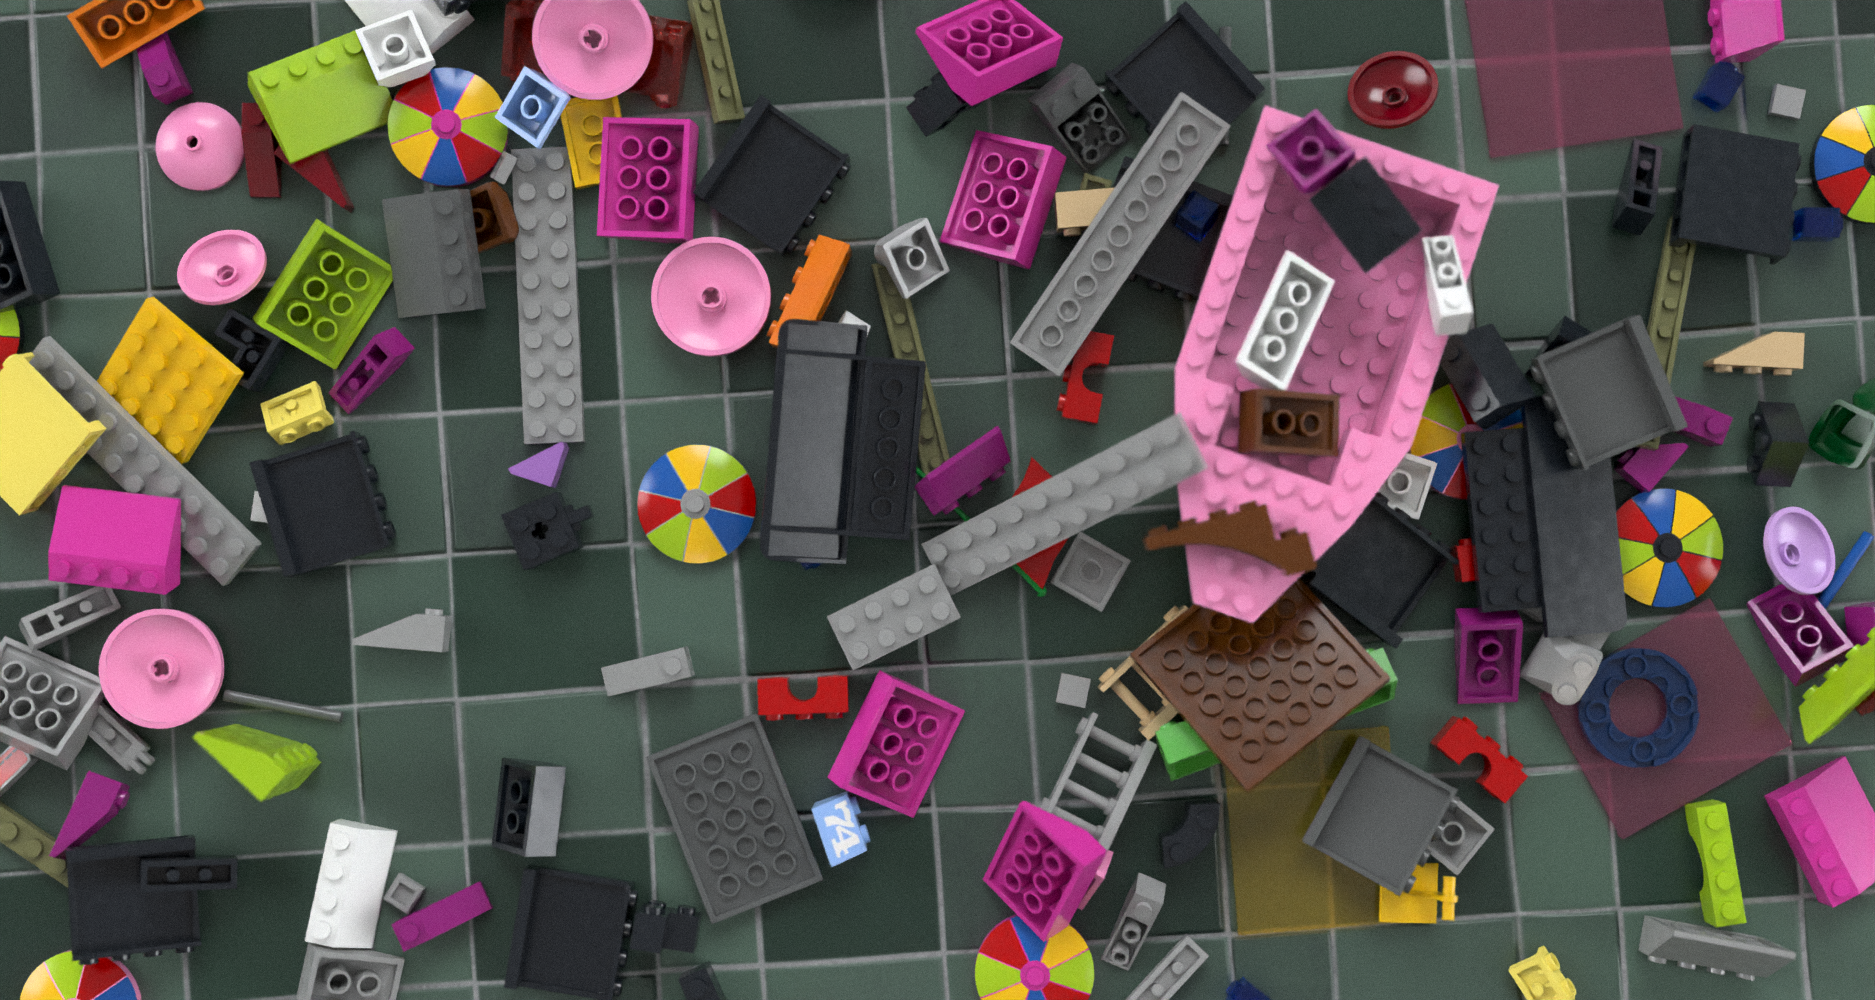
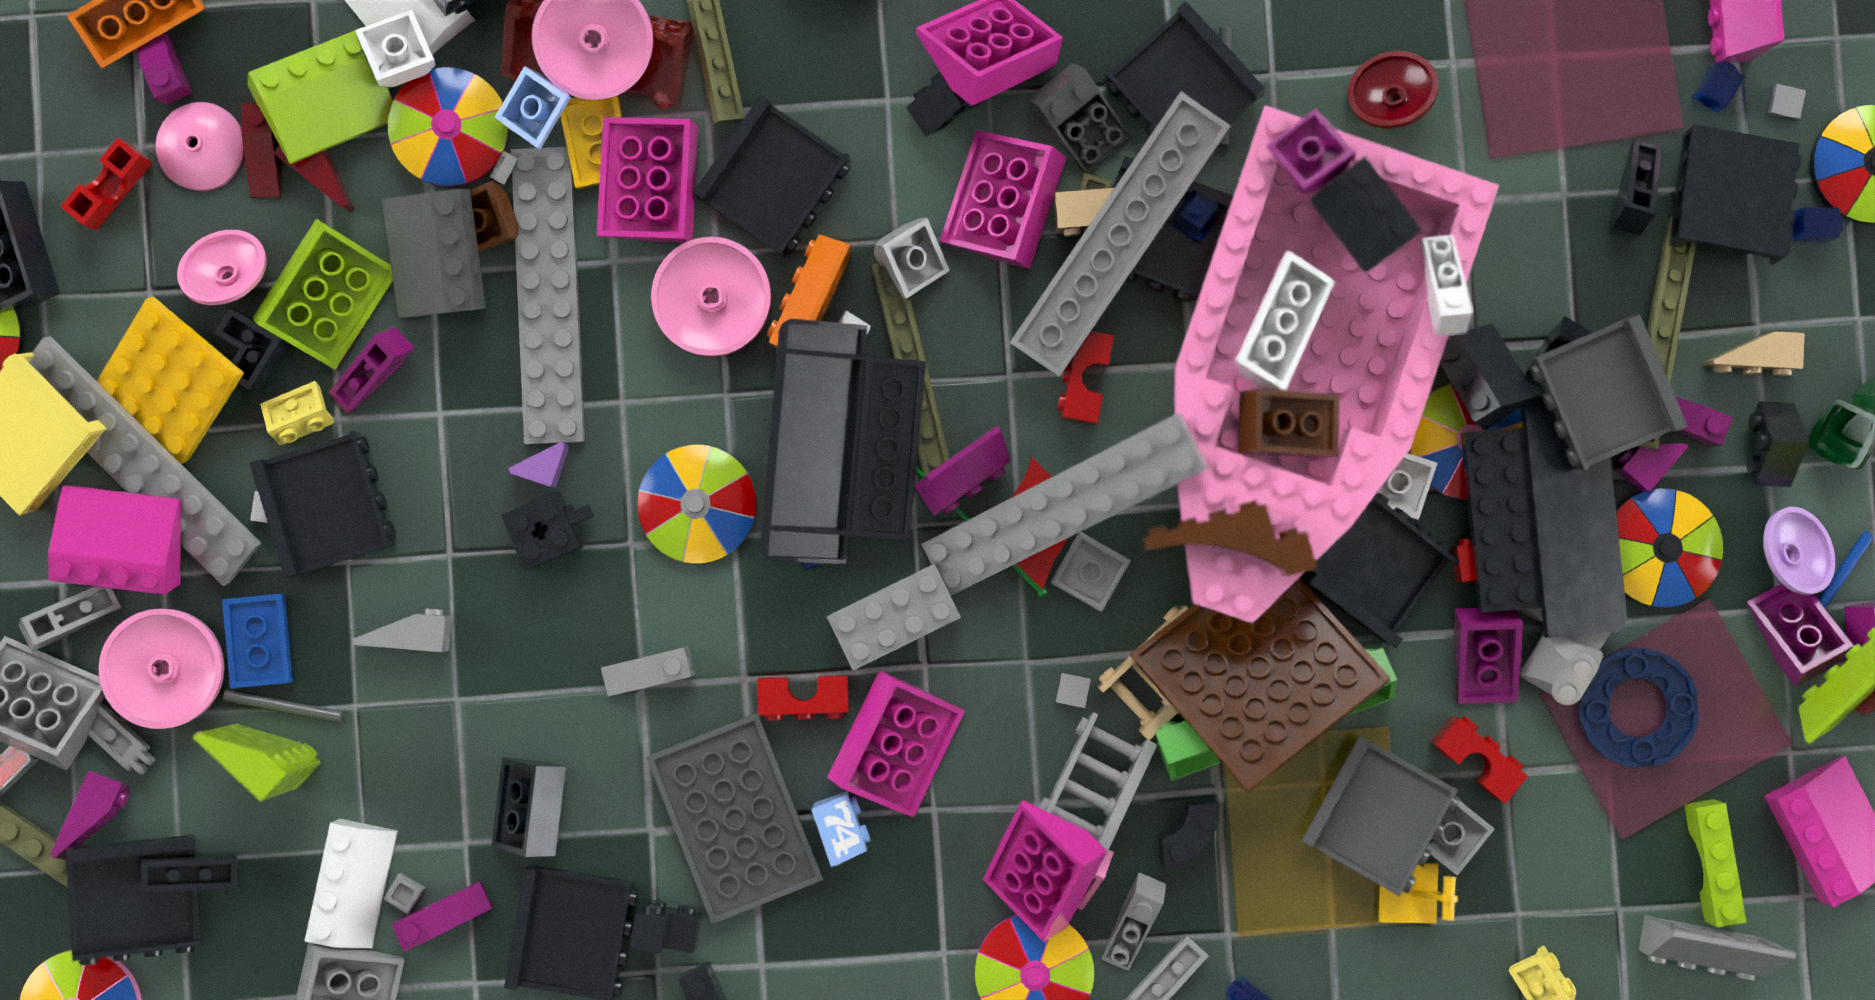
(97, 200): none -> red arch
(257, 640): none -> blue plate

